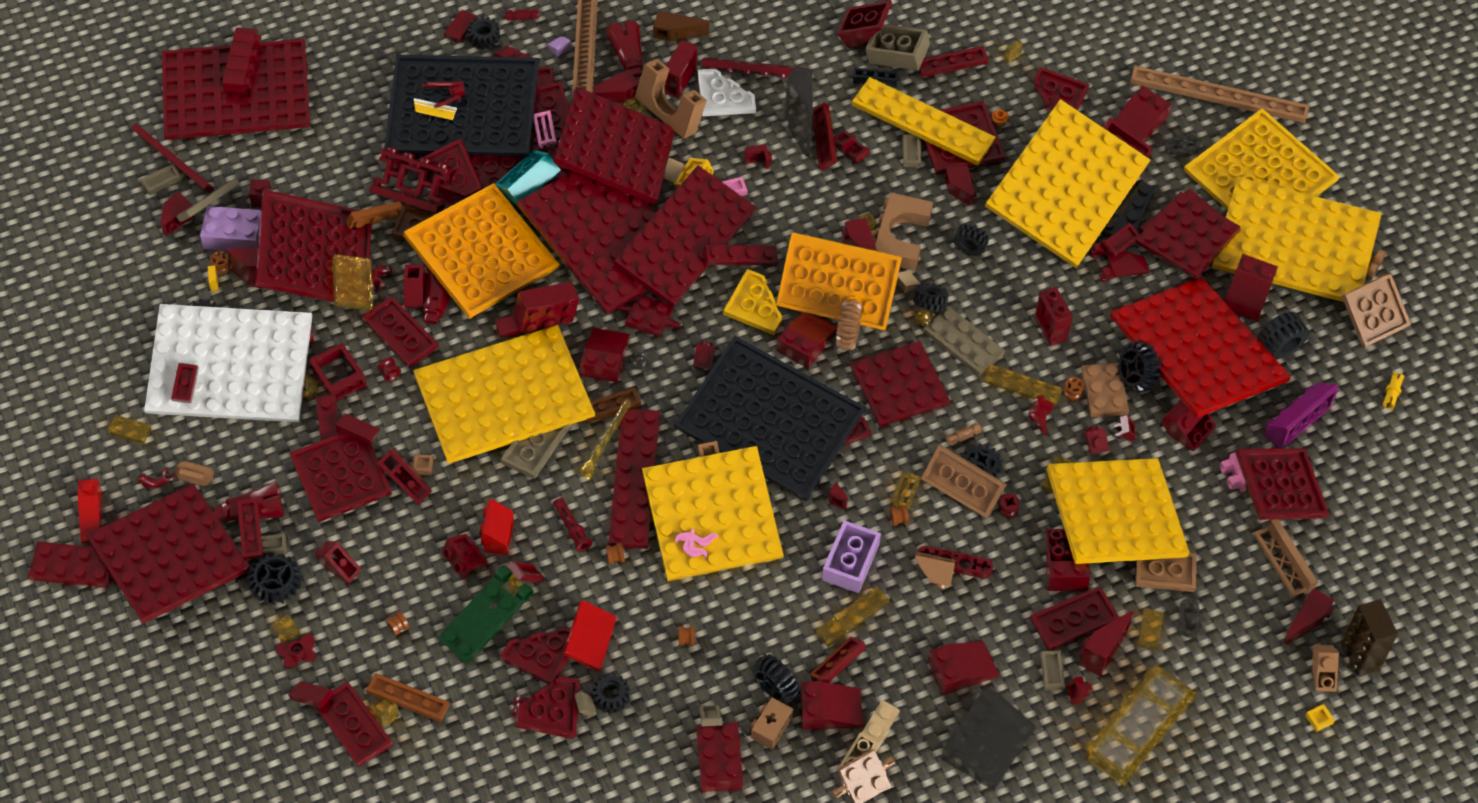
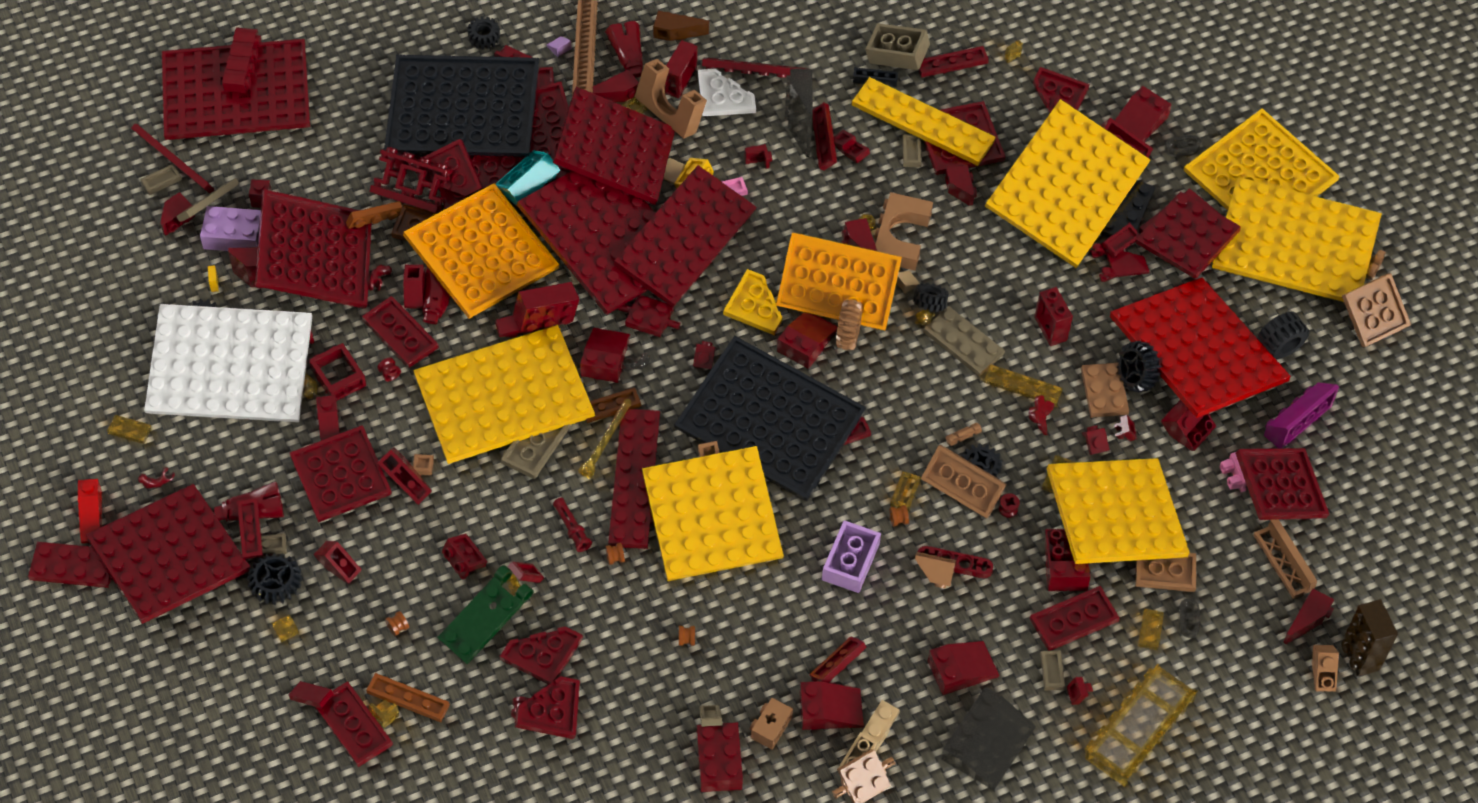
(184, 383): dark red plate -> none
(194, 473): medium nougat piece -> none
(217, 259): dark orange wheel -> none
(297, 651): dark red animal -> none
(352, 282): clear yellow plate -> none
(357, 429): dark red slope -> none
(428, 108): yellow sticker -> none
(455, 88): dark red plant -> none
(459, 26): dark red tile -> none
(497, 528): red slope -> none
(522, 14): dark red axle -> none
(547, 141): bright pink tile -> none
(585, 704): dark tan tile -> none
(589, 635): red tile -> none
(615, 703): black tyre -> none
(689, 539): bright pink piece -> none
(740, 255): dark red plate -> none
(776, 679): black gear -> none
(838, 497): dark red slope -> none
(852, 616): clear yellow tile -> none
(863, 23): dark red slope -> none
(899, 383): dark red plate -> none
(971, 239): black tyre -> none
(999, 121): orange plate -> none
(1071, 384): dark orange wheel -> none
(1103, 644): dark red slope -> none
(1219, 94): medium nougat plate -> none
(1250, 287): dark red slope -> none
(1320, 718): yellow tile -> none
(1393, 390): yellow pin -> none

